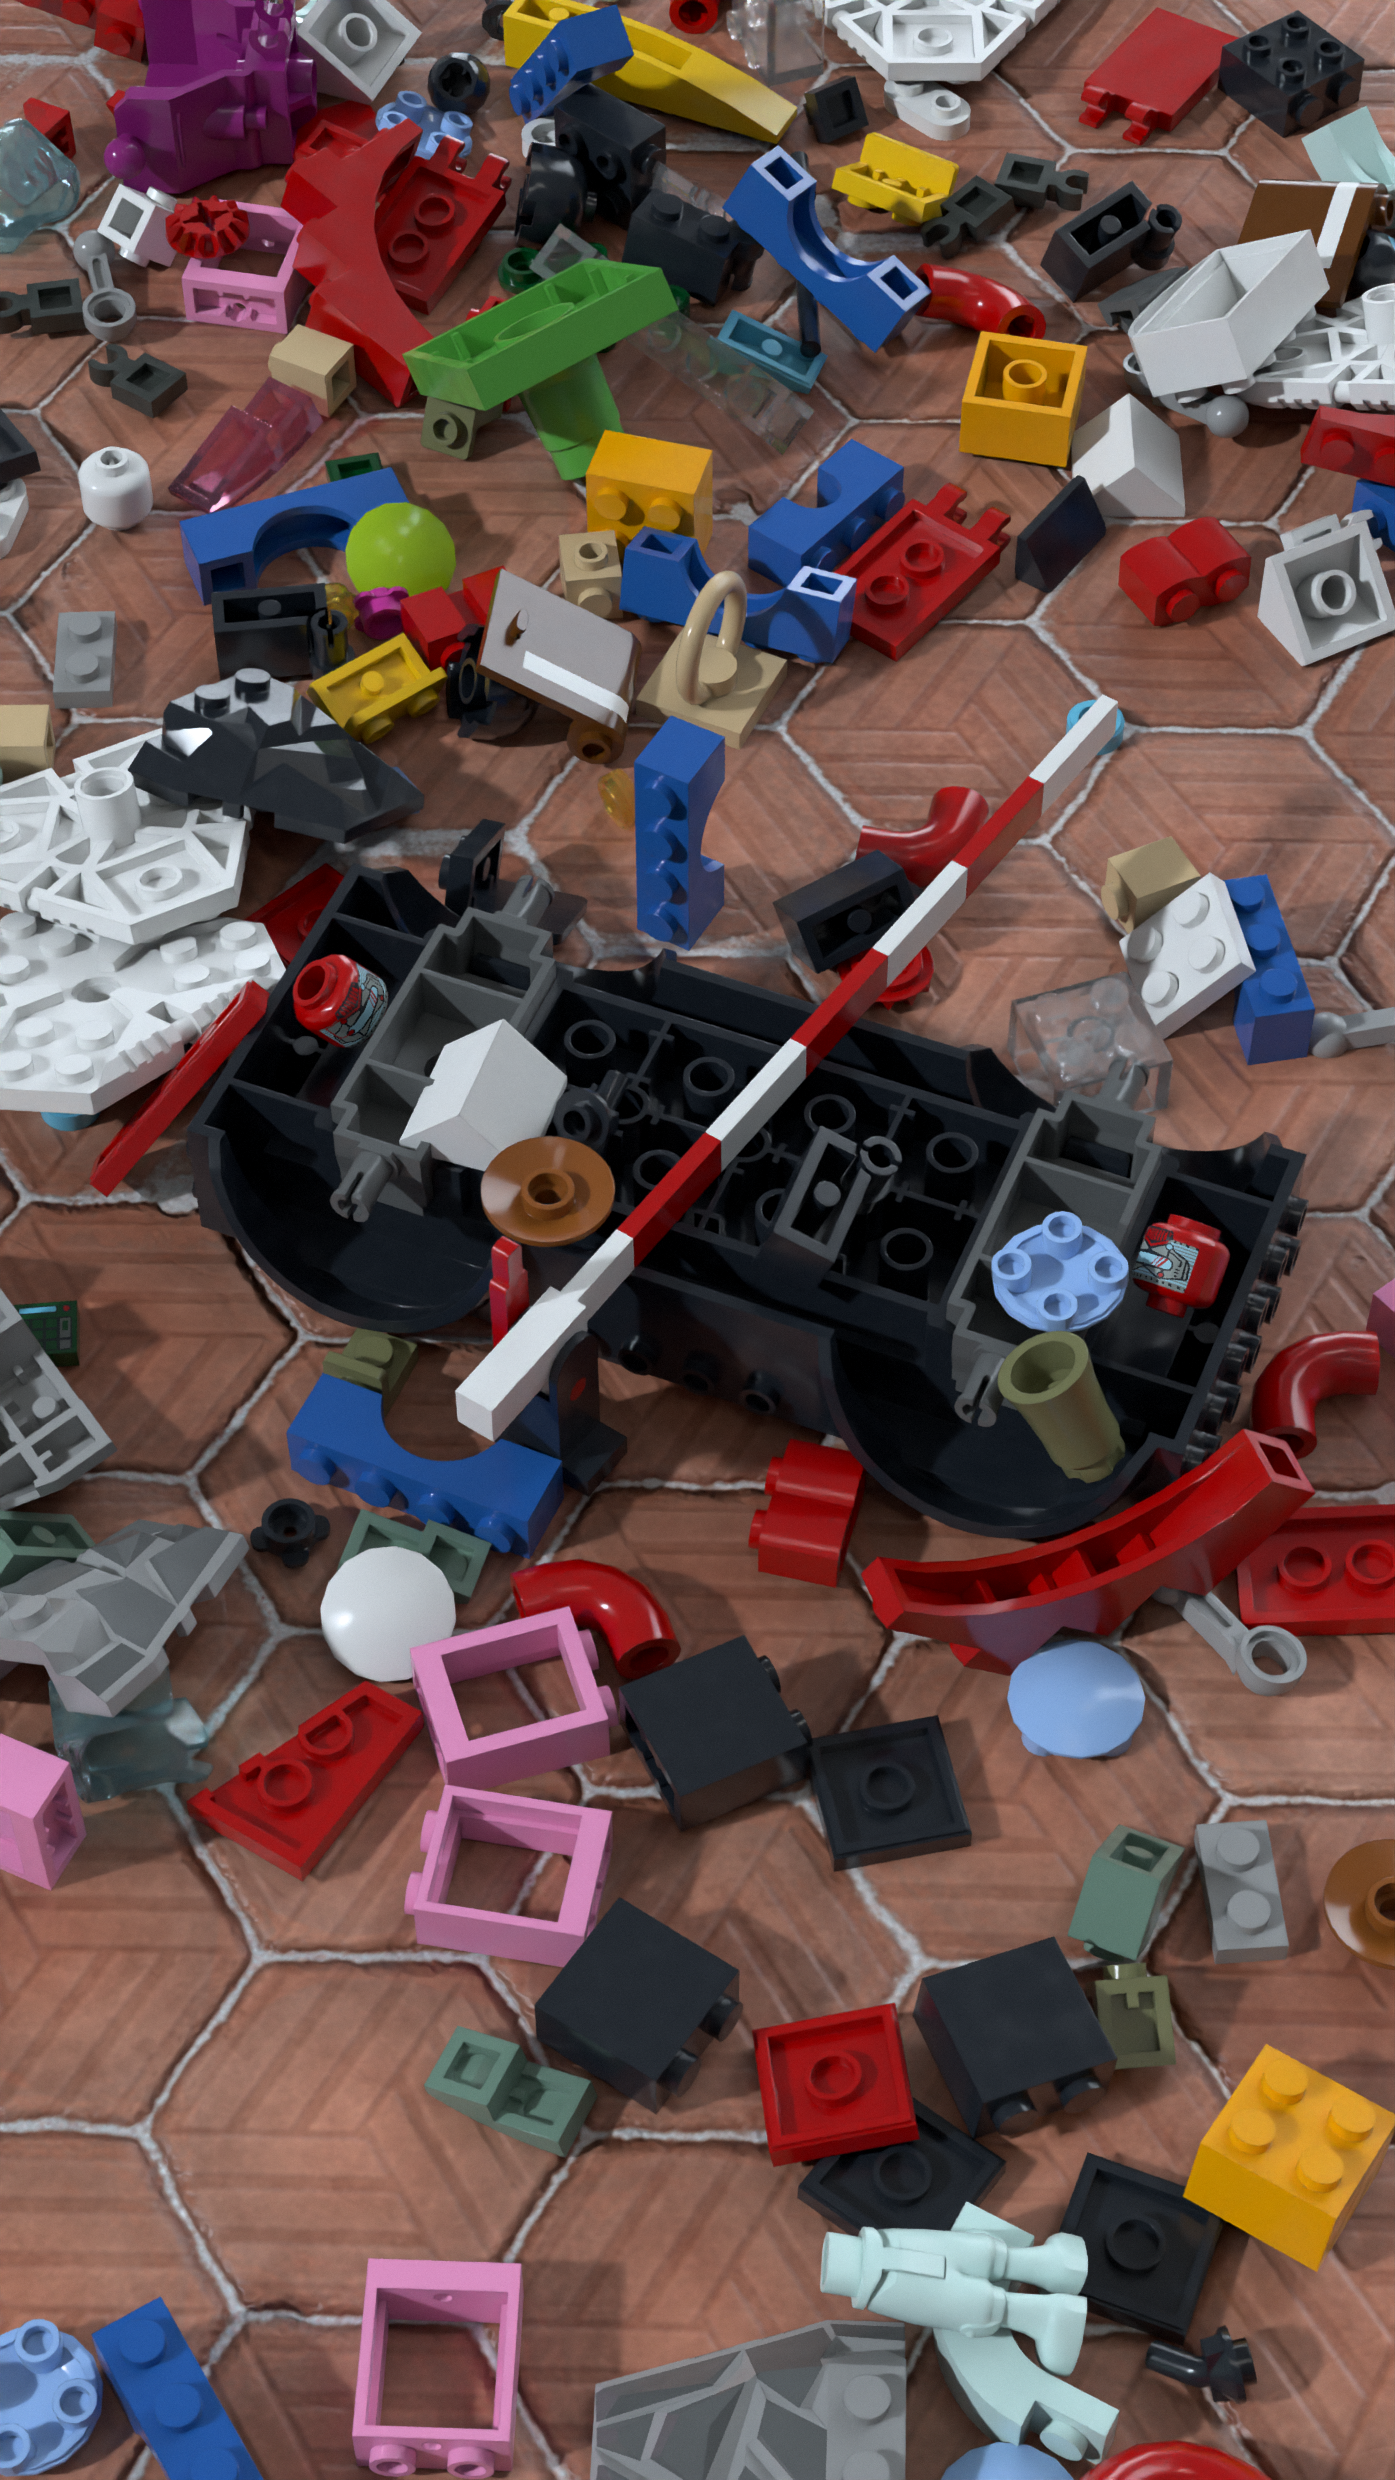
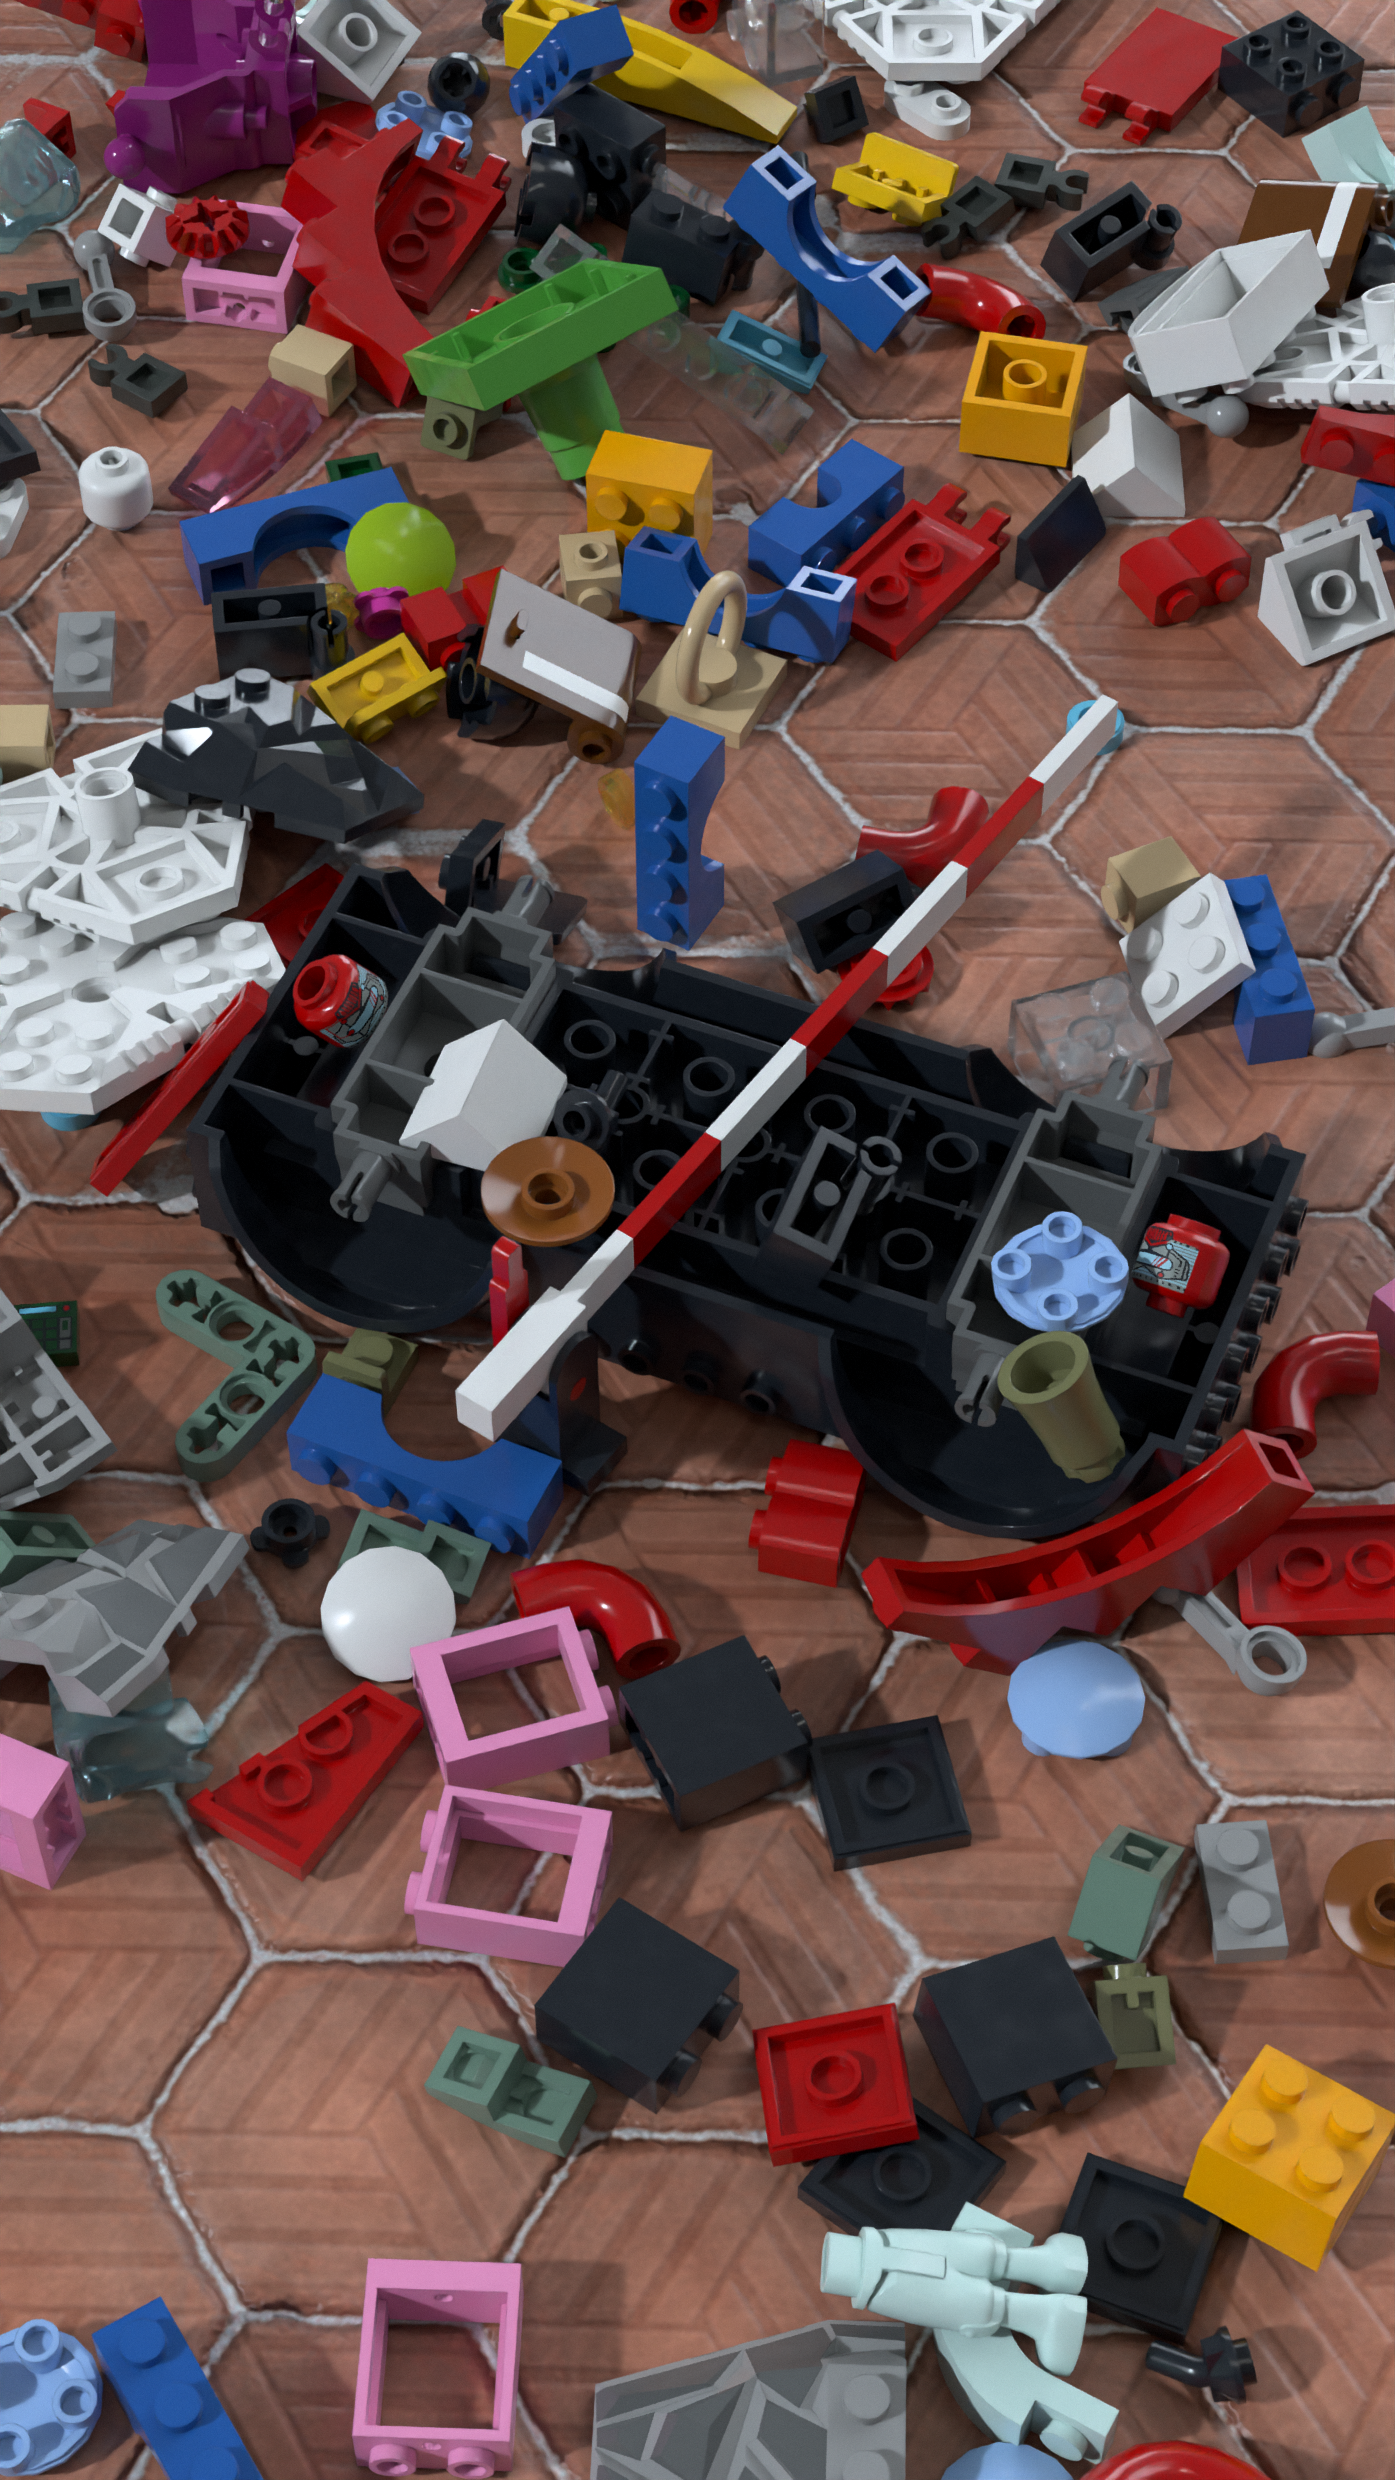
(252, 1373): none -> sand green beam

